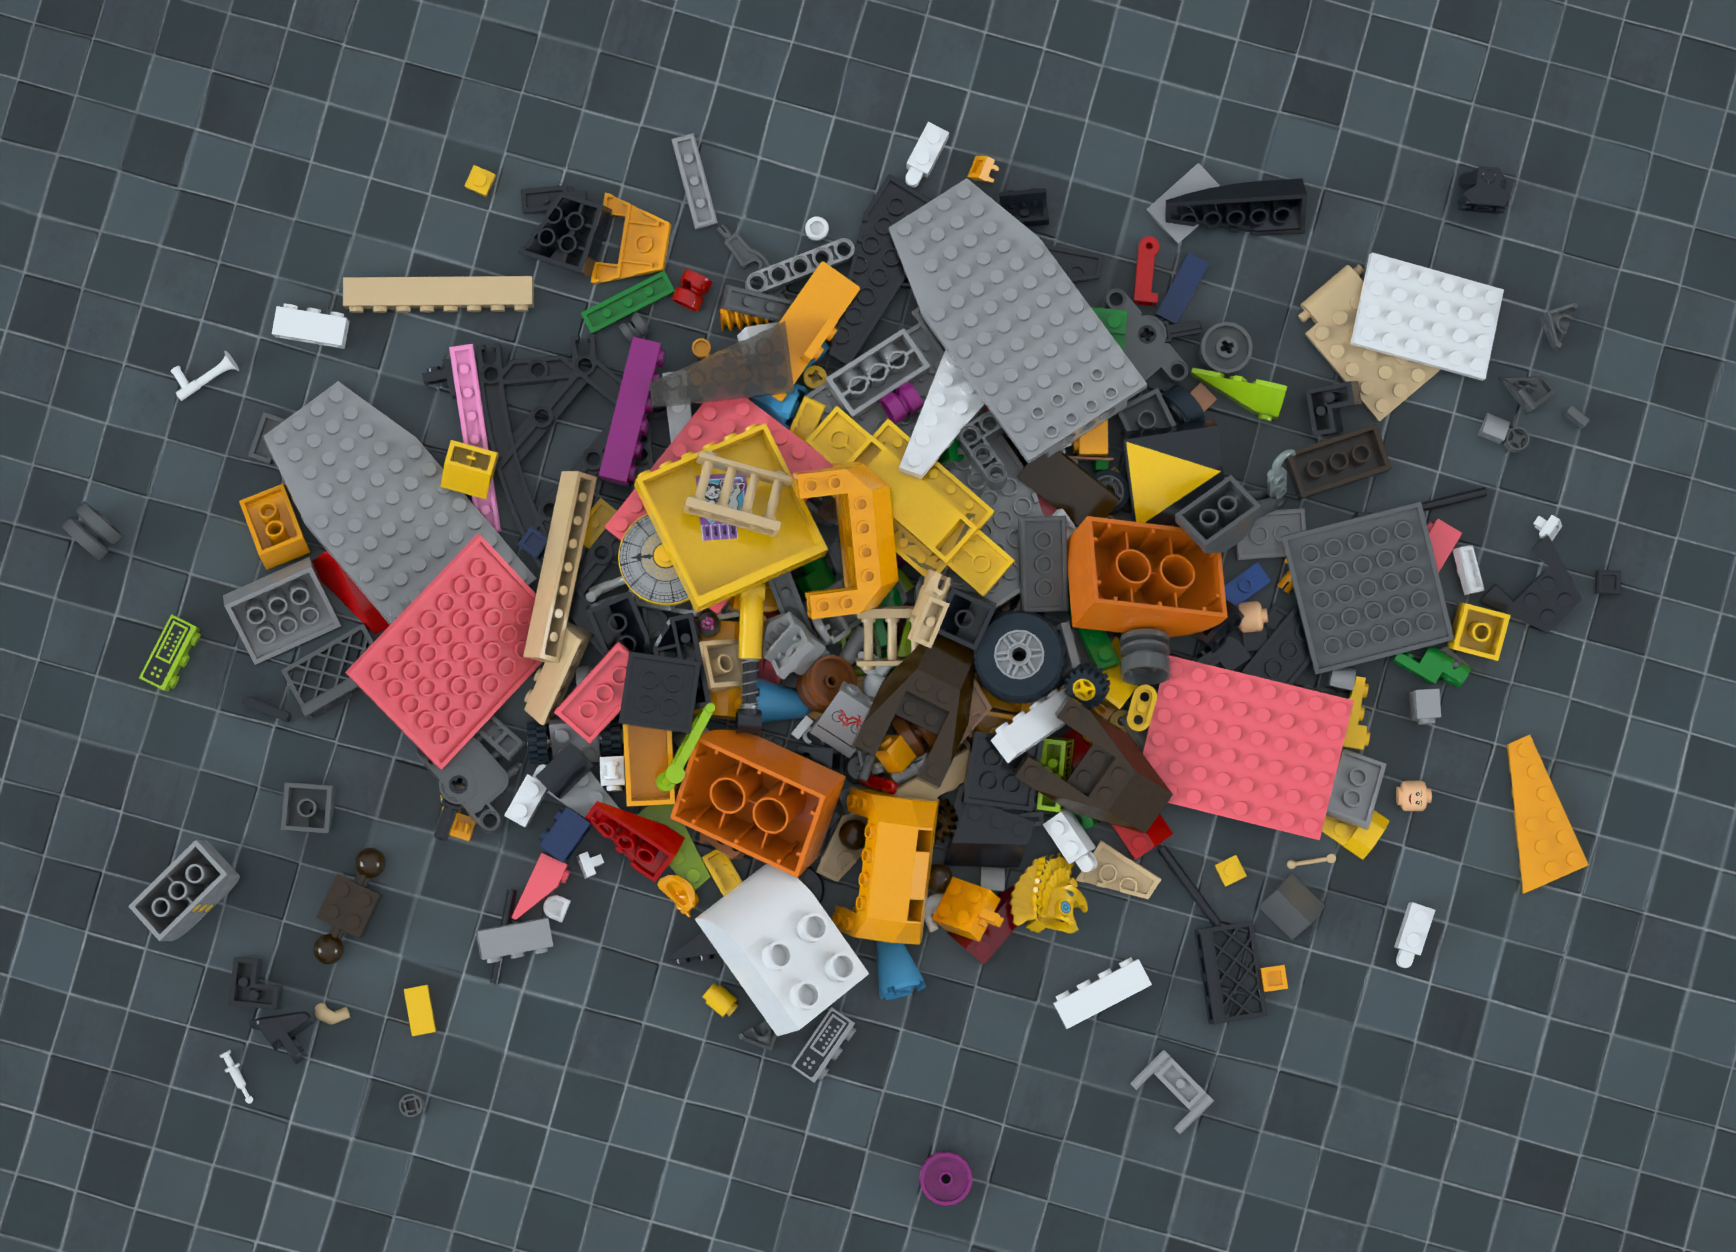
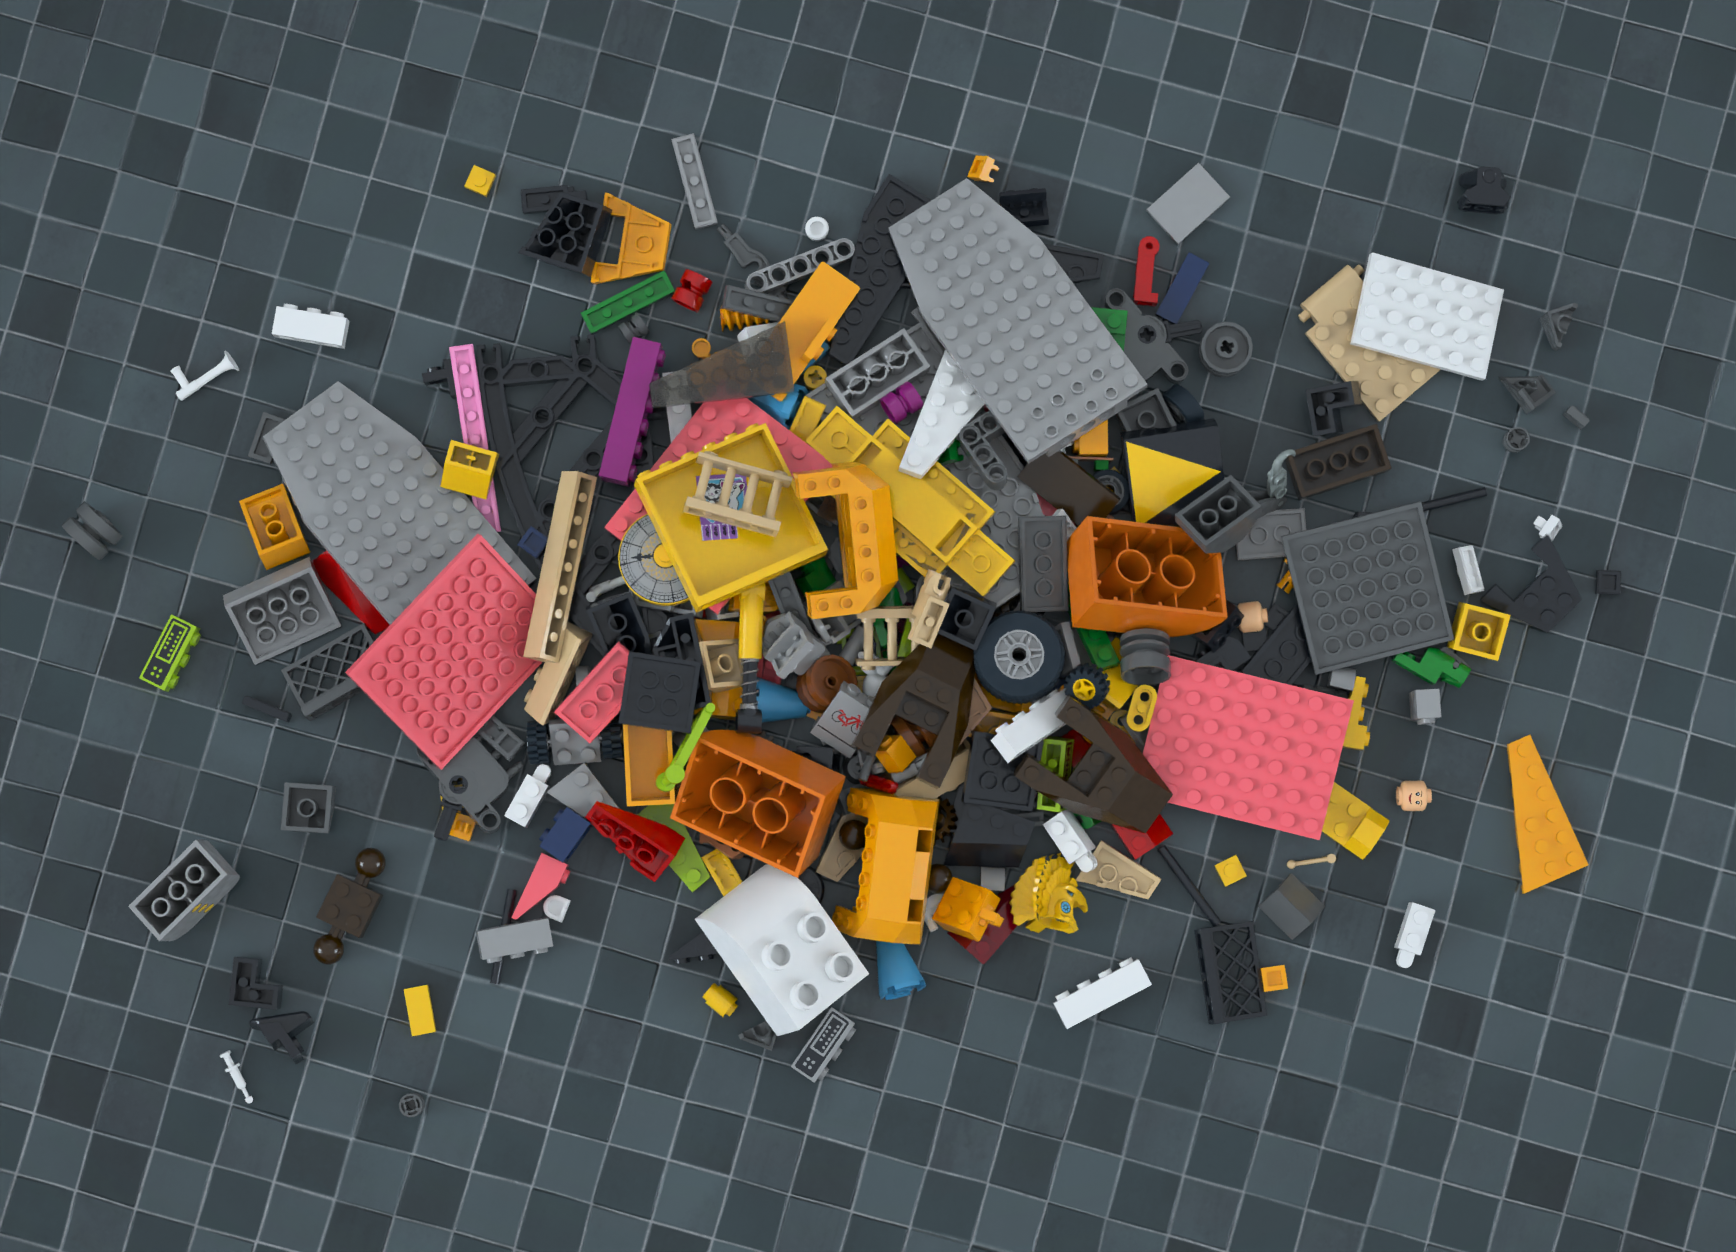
(331, 1017): tan arm -> none
(438, 293): tan brick -> none
(565, 771): black brick -> none
(588, 864): white tile -> none
(598, 518): yellow plate -> none
(612, 773): white brick -> none
(680, 892): light orange hat -> none
(708, 624): dark brown tile -> none
(802, 729): white tile -> none
(925, 154): white brick -> none
(960, 1178): magenta wheel -> none
(1179, 1084): light grey plate -> none
(1203, 396): nougat tile -> none
(1246, 584): blue plate -> none
(1251, 207): black wedge -> none
(1258, 397): lime wedge -> none
(1355, 789): light grey tile -> none
(1443, 540): coral slope -> none
(1494, 428): light grey brick -> none

